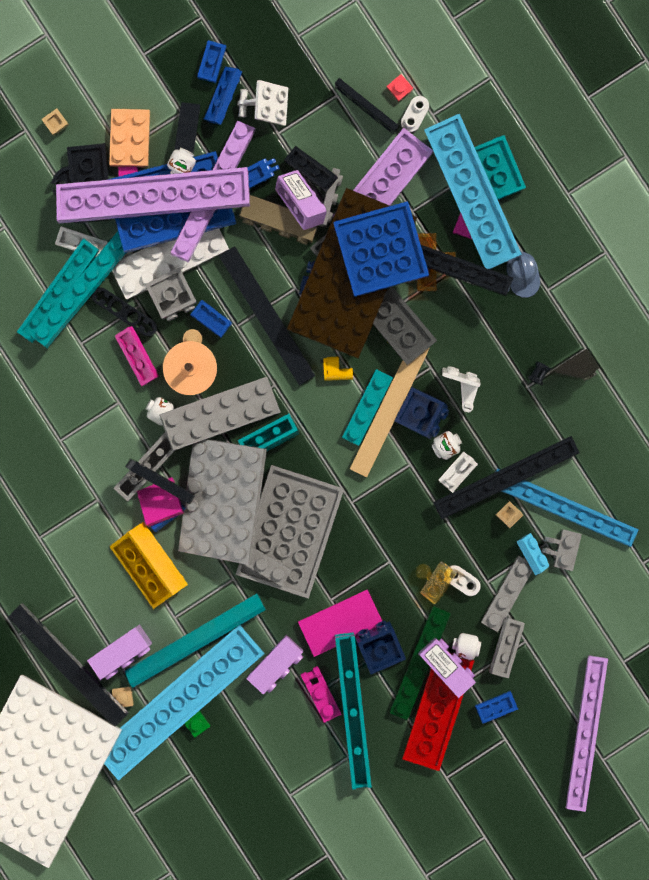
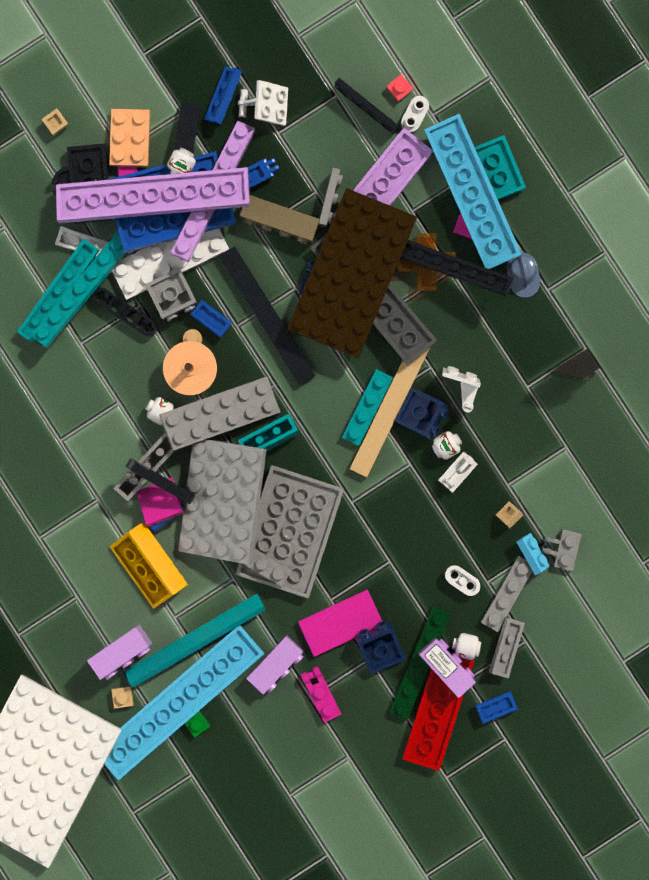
(68, 665): black tile -> none
(136, 356): dark pink plate -> none
(211, 61): blue plate -> none
(300, 199): lavender brick -> none
(310, 169): black tile -> none
(332, 370): yellow piece -> none
(353, 710): teal tile -> none
(381, 249): blue plate -> none
(437, 582): clear yellow plate -> none
(506, 477): black tile -> none
(539, 367): black bush -> none
(573, 512): dark azure tile -> none
(586, 733): lavender plate -> none

